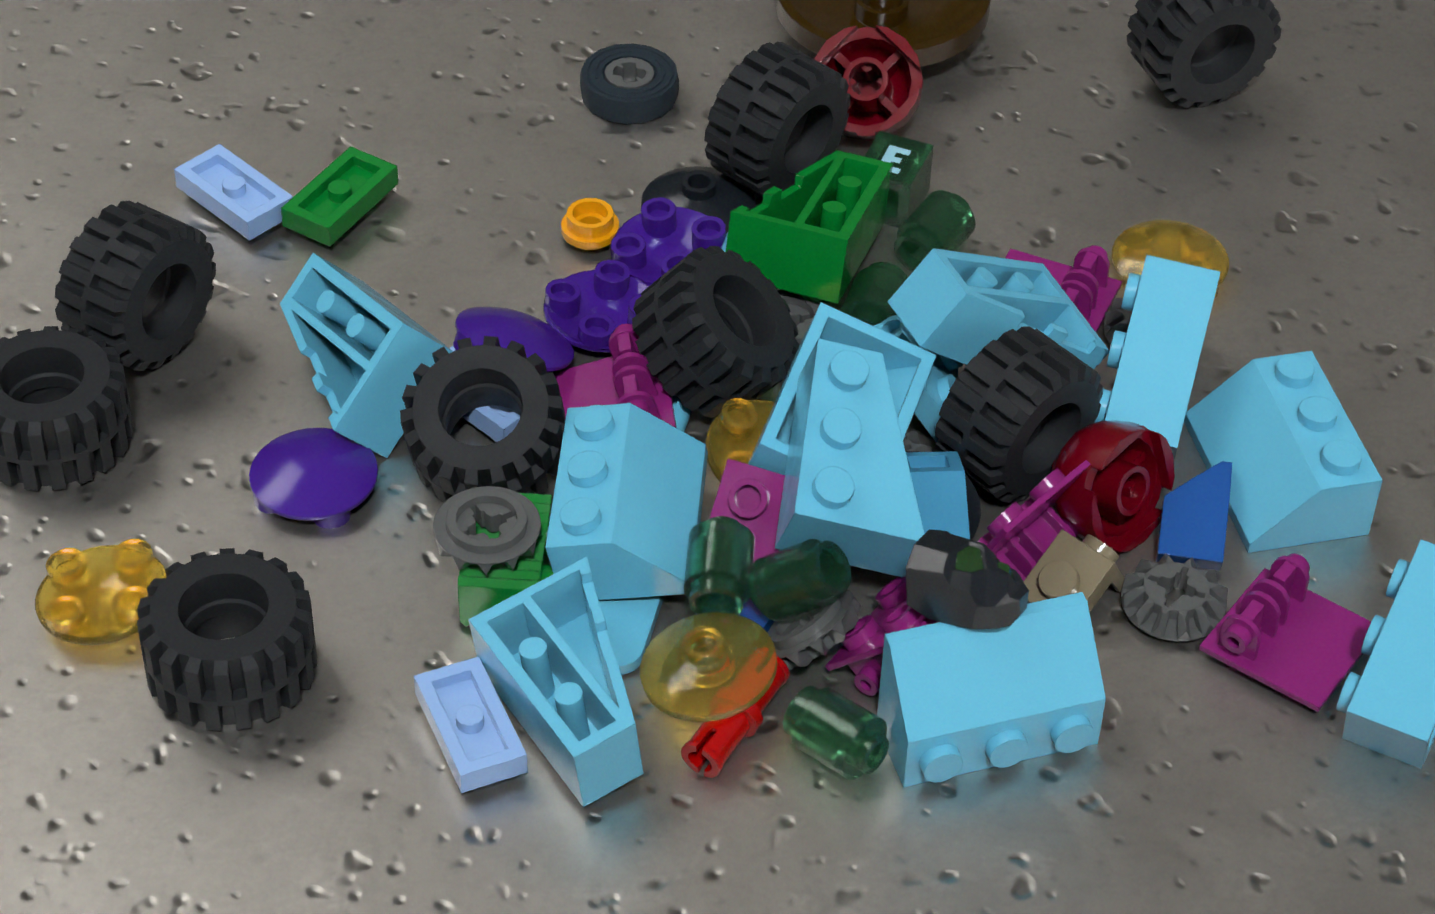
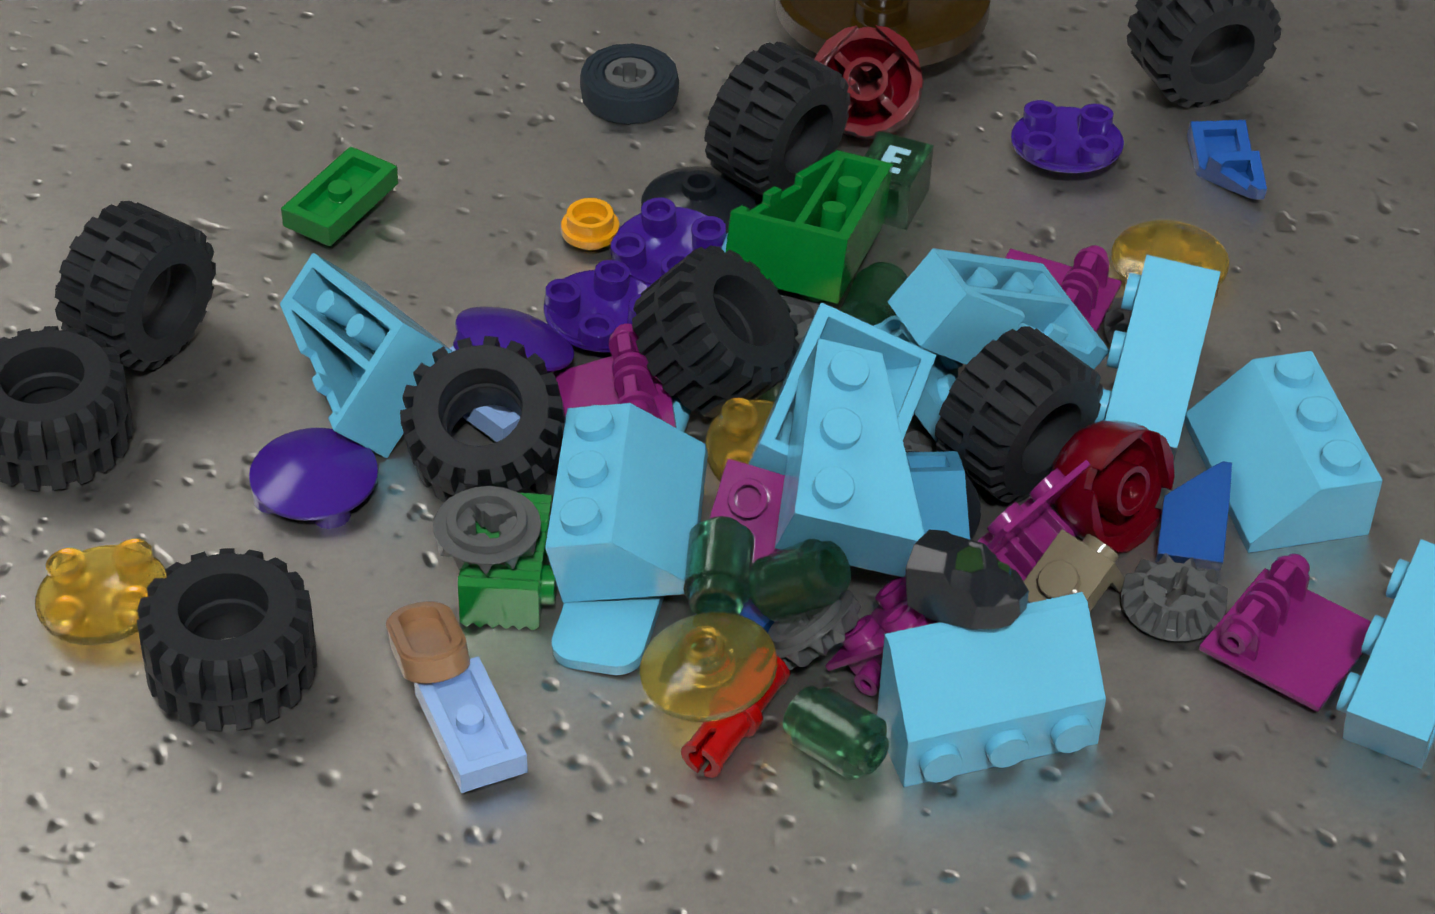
(232, 191): light blue plate -> none
(427, 642): none -> medium nougat tile
(562, 681): medium azure wedge -> none
(939, 223): clear green brick -> none
(1067, 137): none -> dark purple dish
(1225, 157): none -> blue slope

